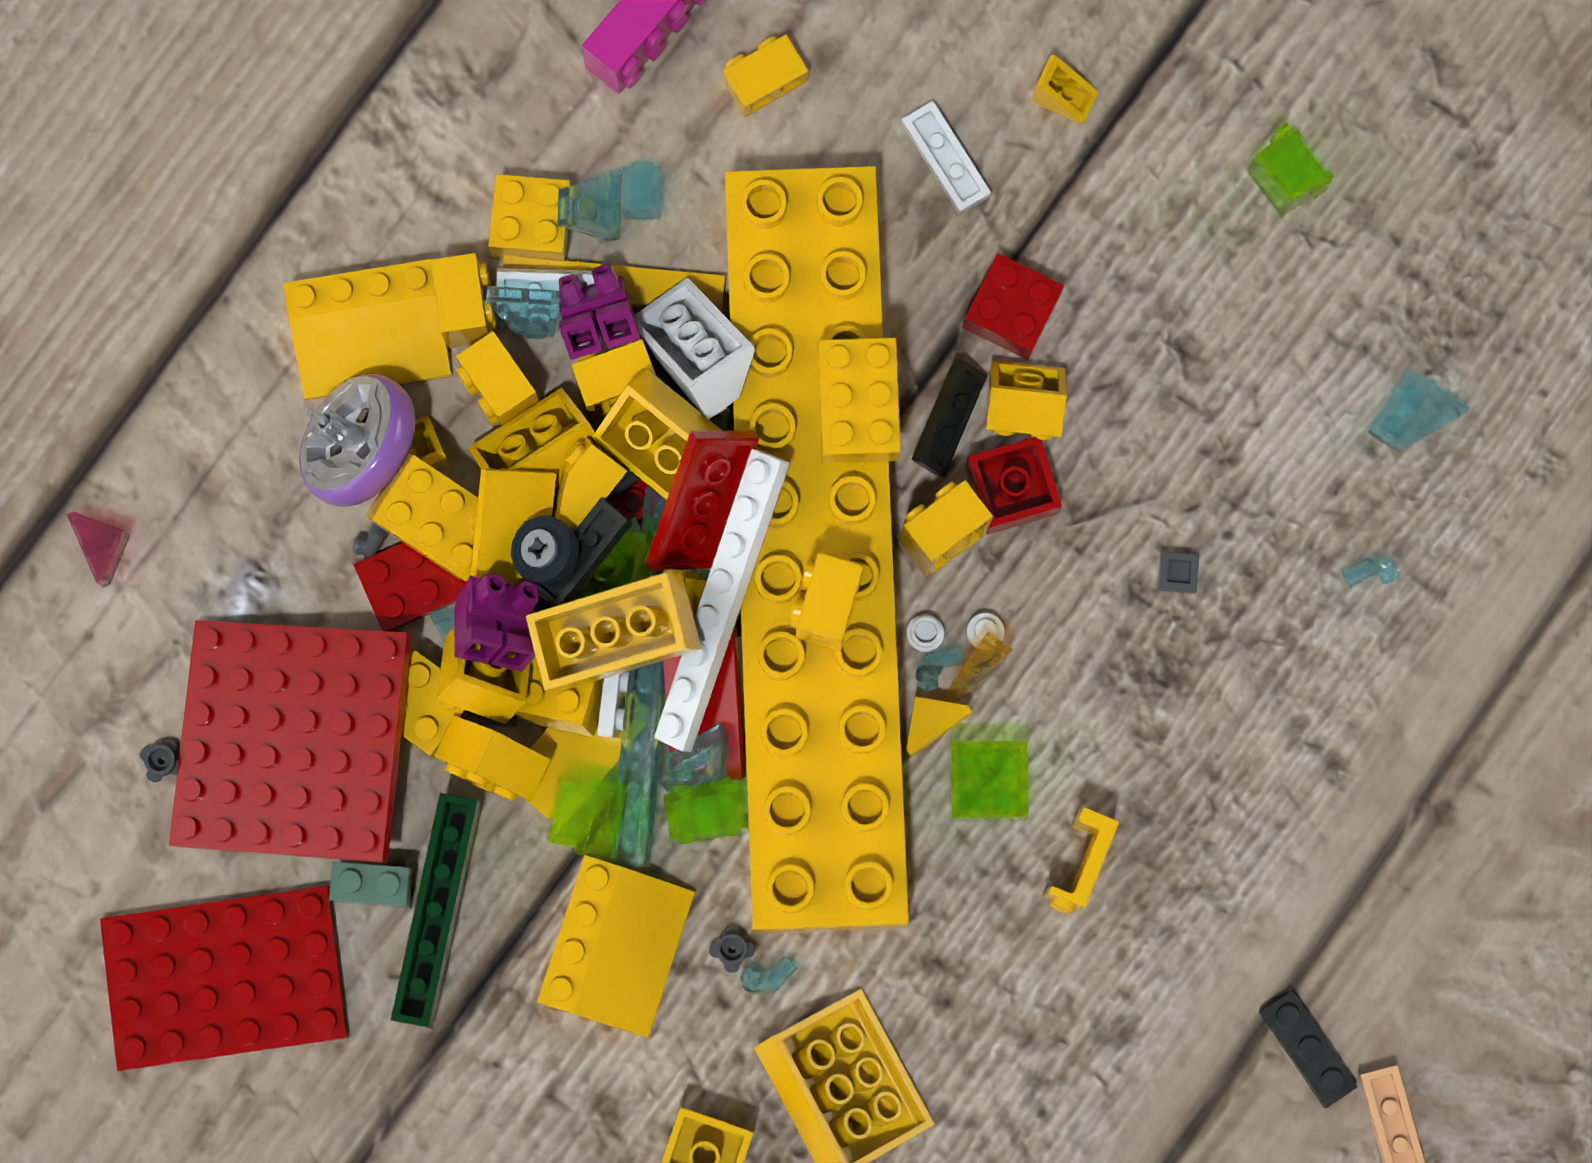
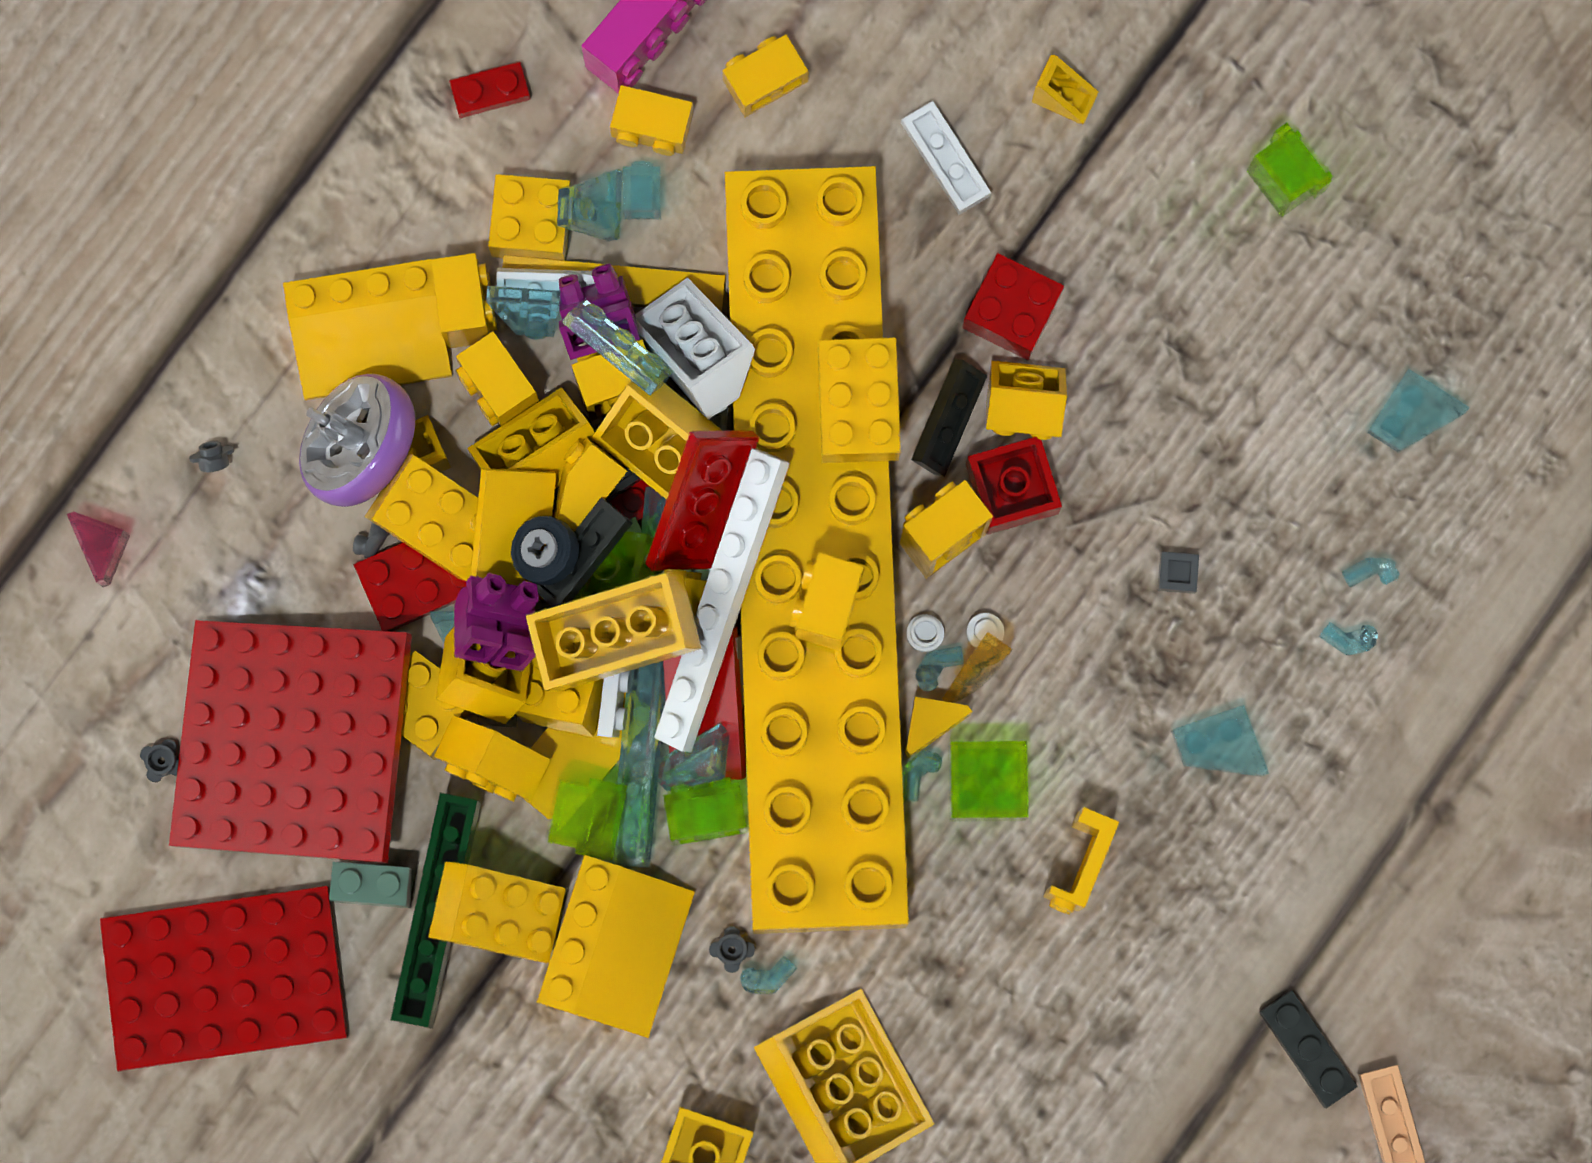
(212, 456): none -> dark grey plate
(489, 90): none -> red plate
(497, 912): none -> yellow brick
(617, 346): none -> clear light blue plate
(651, 120): none -> yellow brick
(915, 769): none -> clear light blue arm
(1221, 744): none -> clear light blue wing
(1350, 642): none -> clear light blue arm

